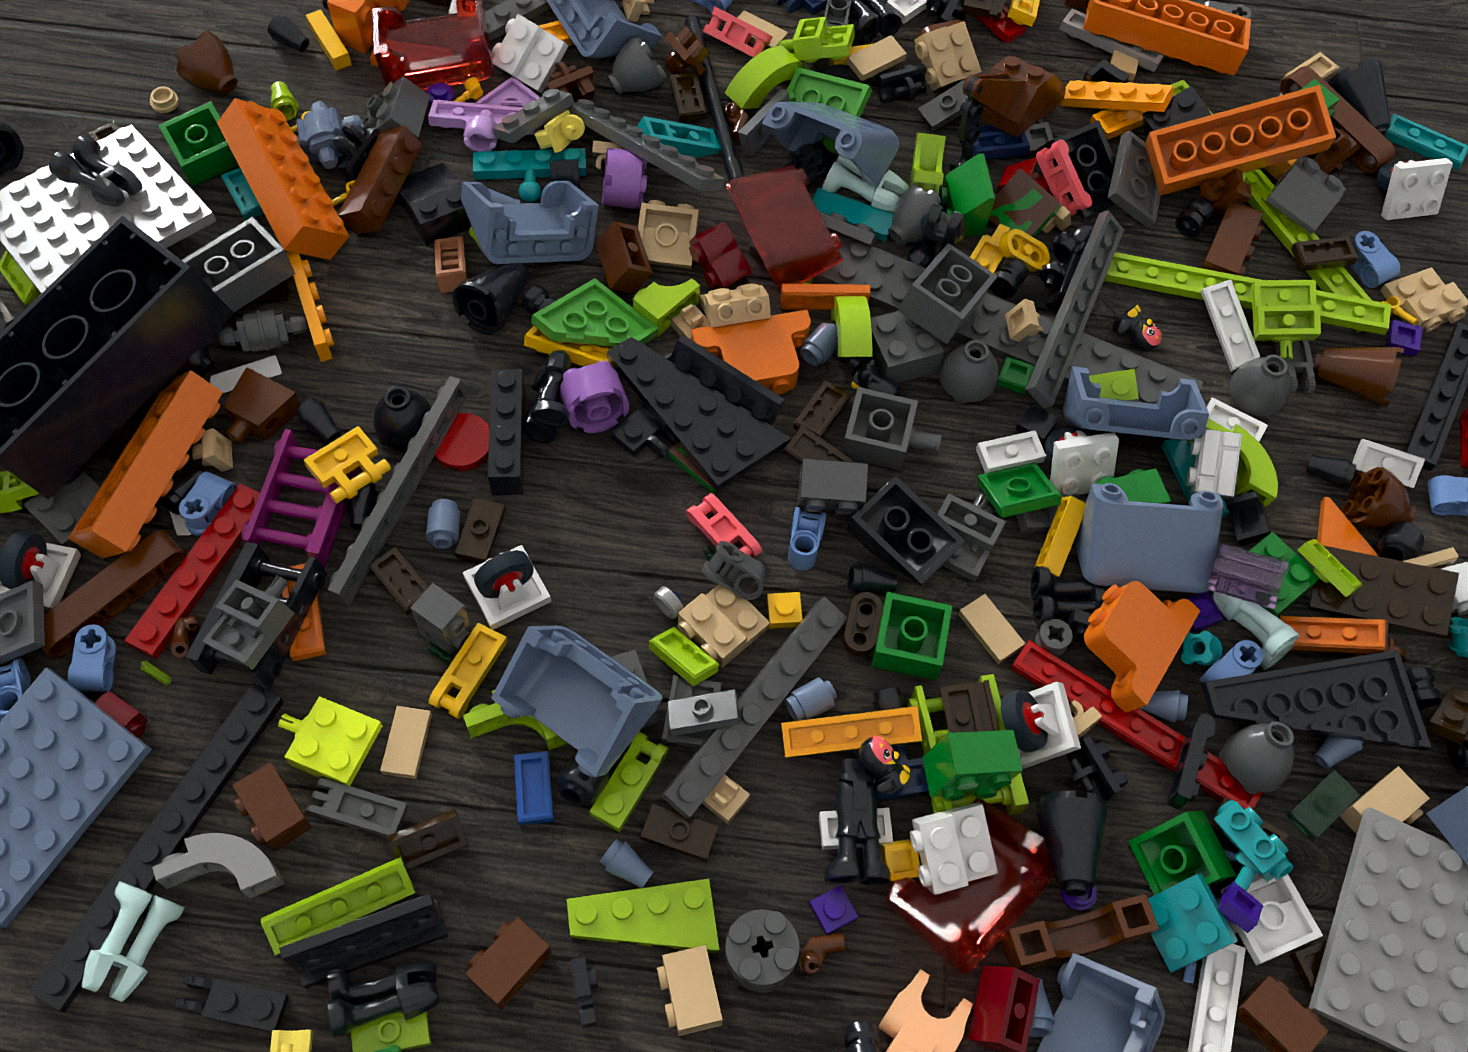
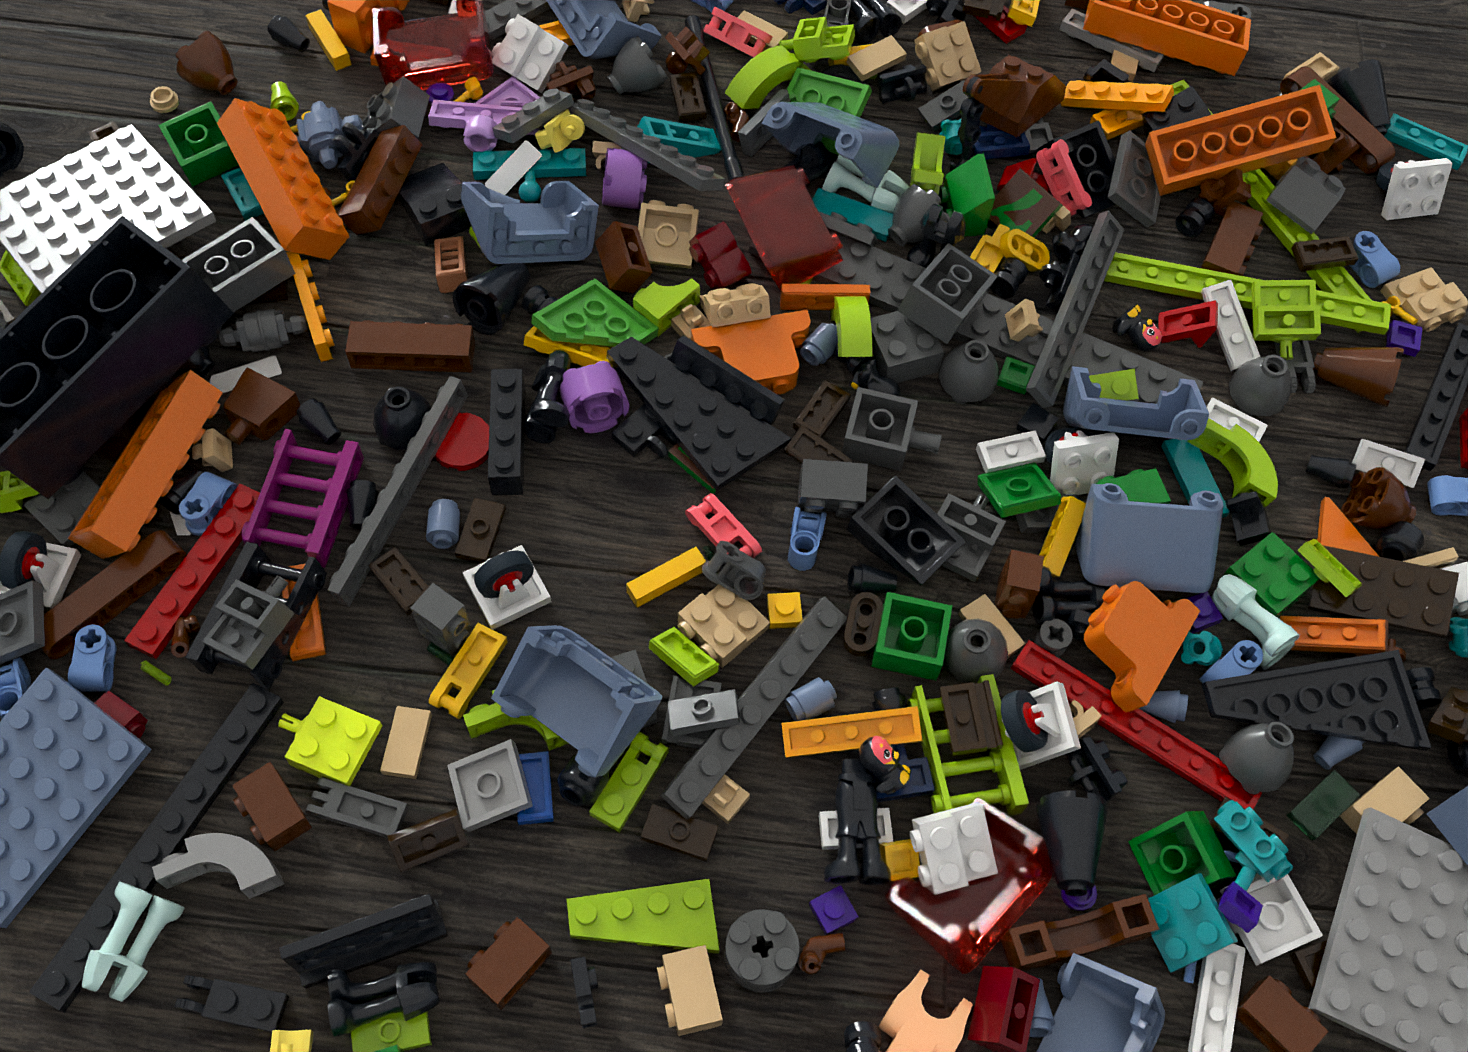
(88, 157): black piece -> none
(338, 904): lime plate -> none
(341, 458): yellow plate -> none
(410, 346): none -> reddish brown brick
(489, 785): none -> light grey plate
(514, 168): none -> white sticker
(565, 171): black tile -> none
(626, 864): sand blue cone -> none
(665, 577): none -> yellow piece
(668, 602): light grey tile -> none
(952, 141): none -> teal brick
(968, 662): none -> dark grey piece
(972, 764): green brick -> none
(1018, 584): none -> reddish brown brick
(1190, 760): black hinge -> none
(1191, 321): none -> red slope
(1215, 462): white brick -> none
(1248, 576): clear purple brick -> none

